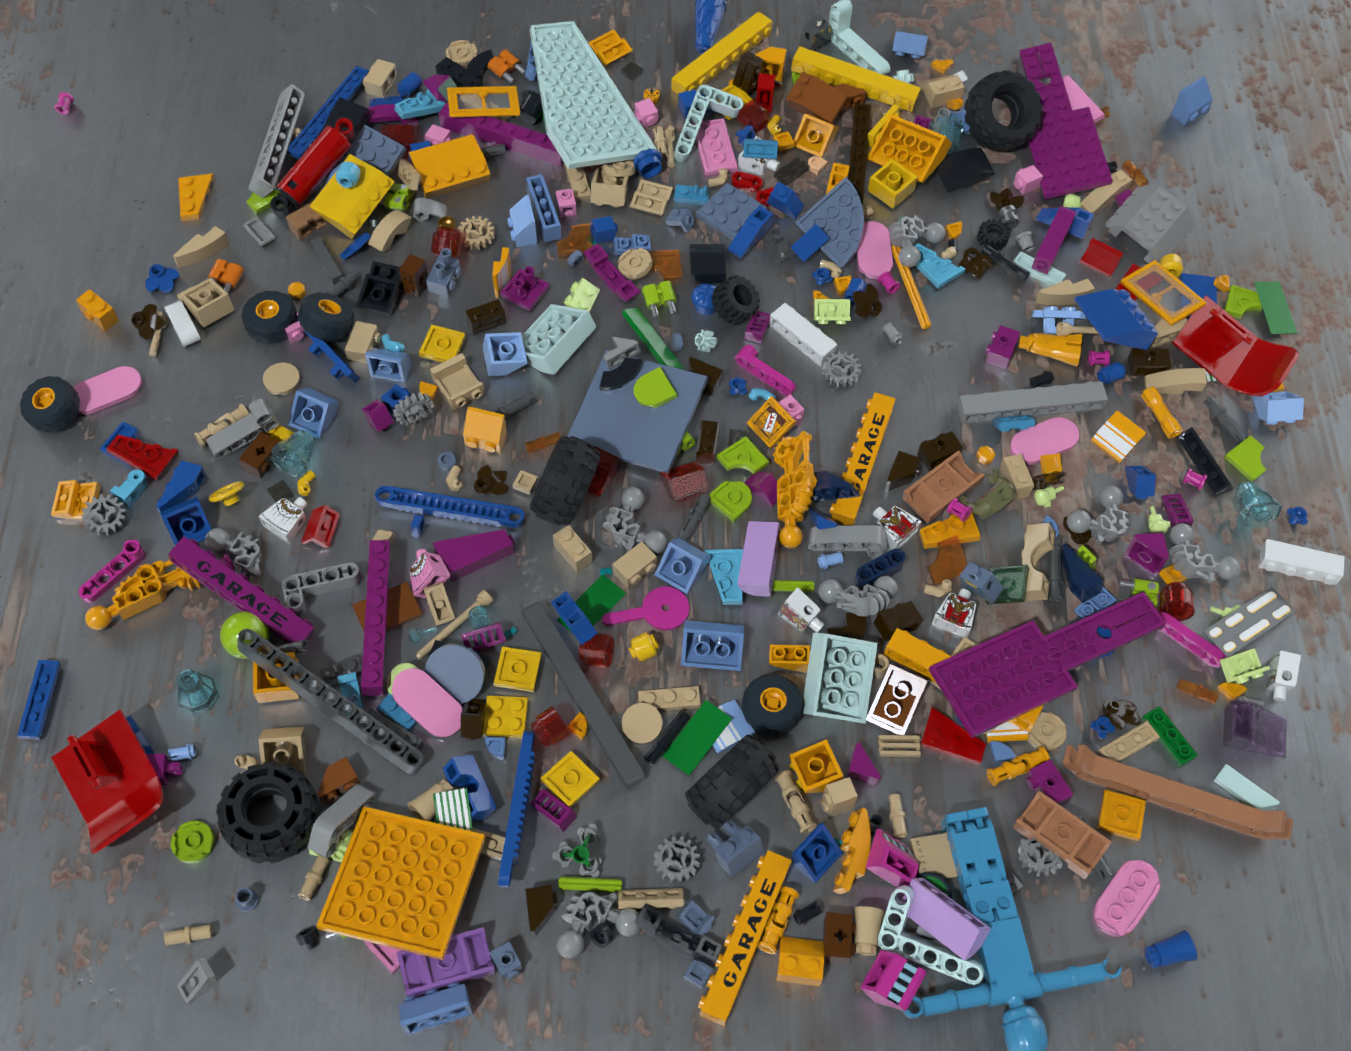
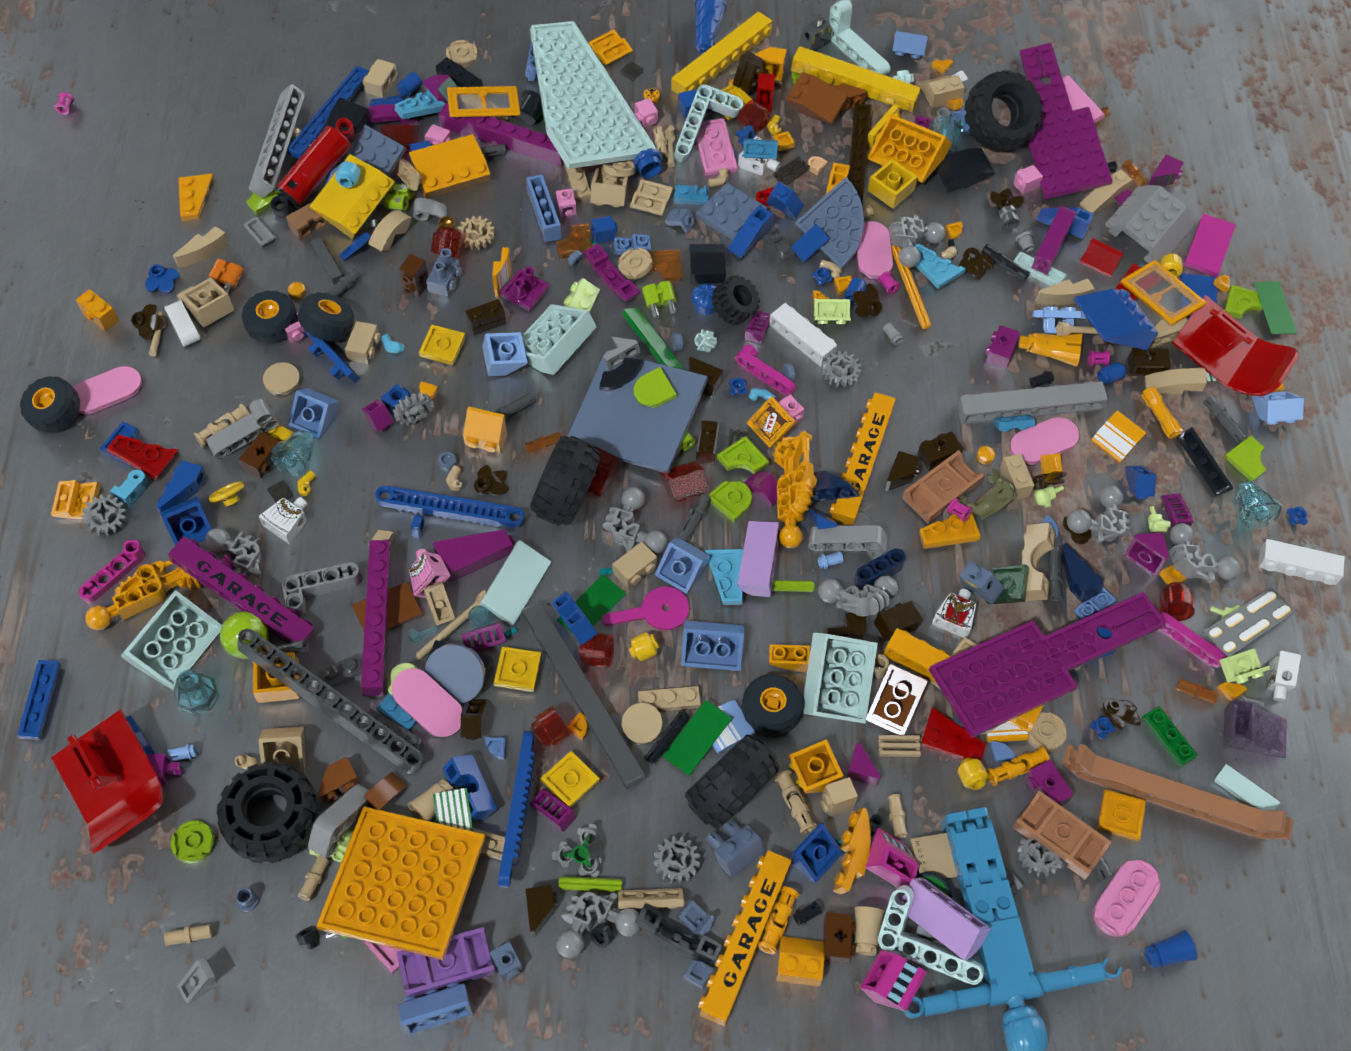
(172, 640): none -> light aqua slope
(321, 526): red panel -> none
(350, 688): medium azure leg -> none
(381, 288): black slope -> none
(385, 790): none -> dark orange slope
(388, 364): medium blue slope -> none
(457, 382): tan panel -> none
(479, 63): black tile -> none
(505, 64): orange piece -> none
(505, 716): yellow plate -> none
(515, 582): none -> light aqua tile
(522, 223): light blue slope -> none
(525, 482): tan plate -> none
(572, 548): tan brick -> none
(746, 182): red beam -> none
(789, 371): none -> sand blue tile
(801, 612): white torso -> none
(815, 135): light orange slope -> none
(898, 525): torso -> none
(940, 590): tan arm -> none
(949, 561): clear orange tile -> none
(972, 774): none -> yellow head
(993, 227): black tyre -> none
(1072, 201): yellowish green piece -> none
(1085, 555): lime tile -> none
(1129, 743): tan tile -> none
(1137, 586): lime piece -> none
(1167, 171): none -> magenta slope
(1193, 102): medium blue slope -> none
(1194, 479): dark pink bush -> none
(1209, 245): none -> dark pink tile

